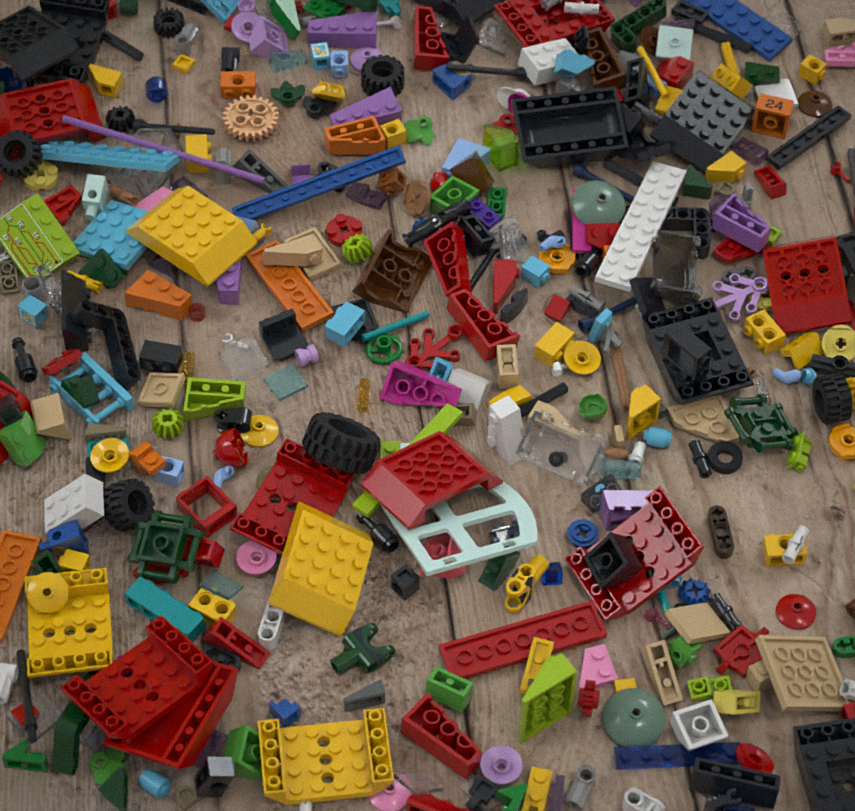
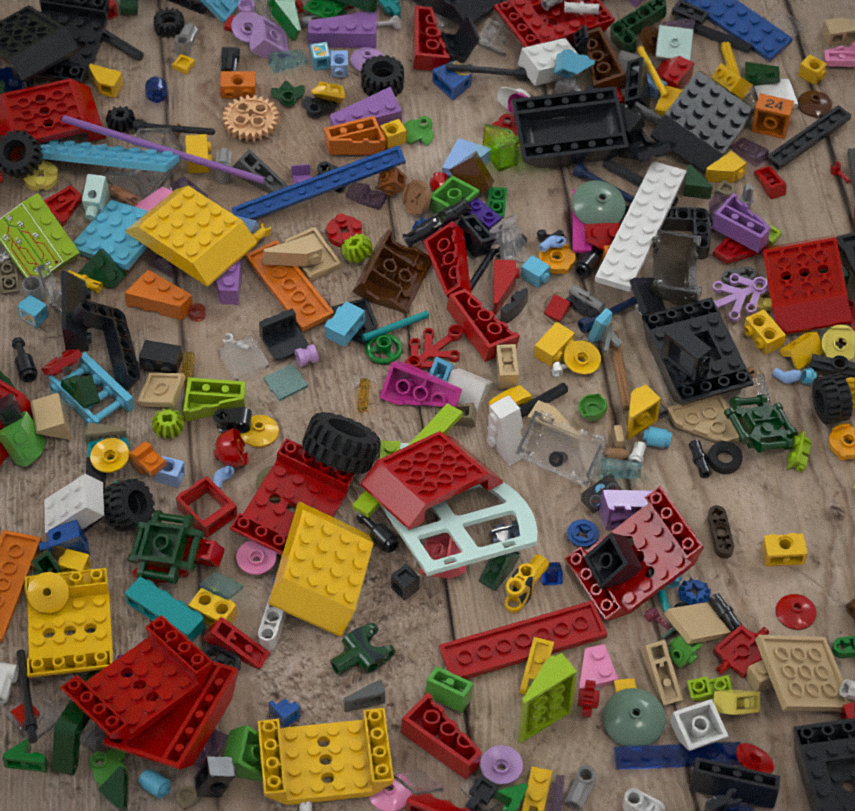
(795, 544): white pin -> none

